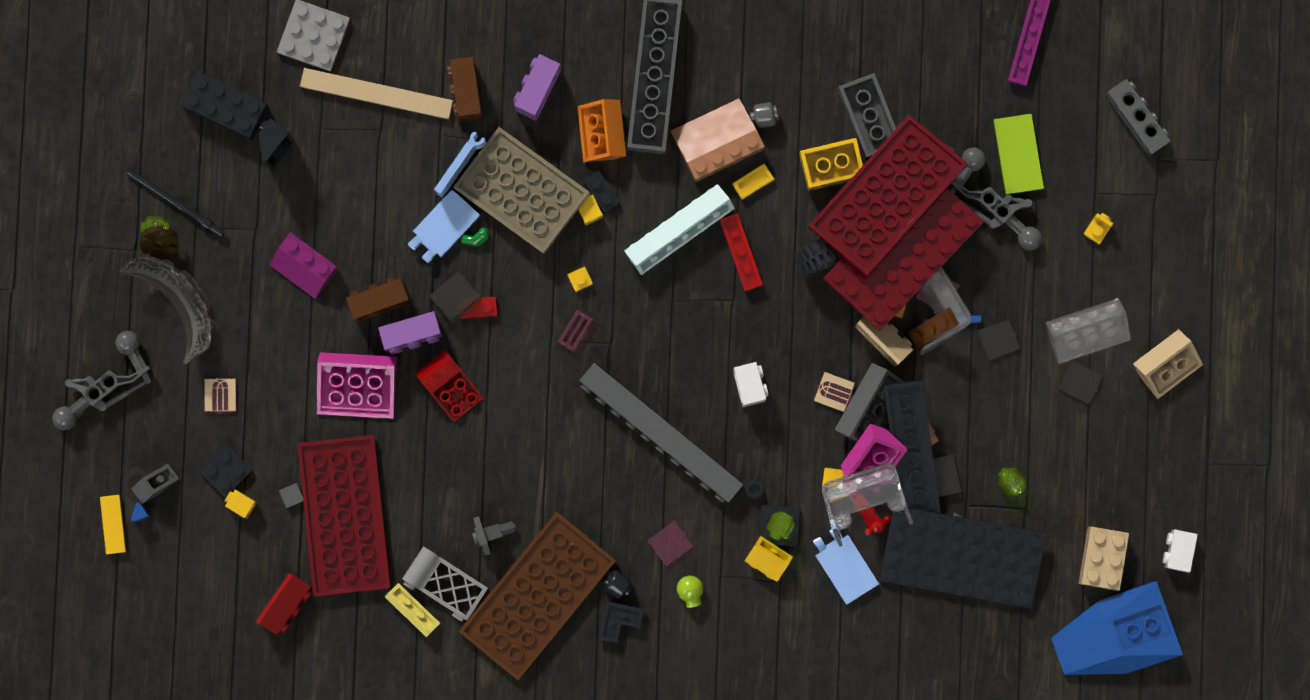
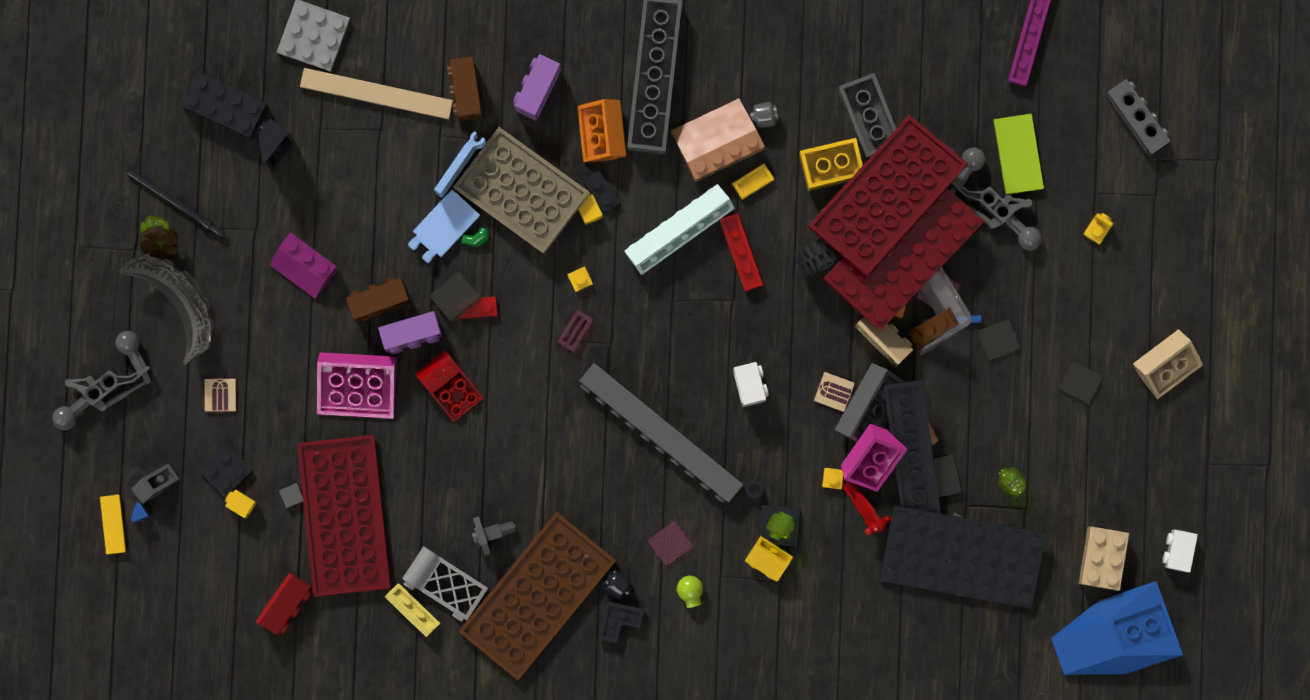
(845, 568): light blue tile -> none
(861, 492): clear windscreen -> none
(1088, 331): clear slope -> none

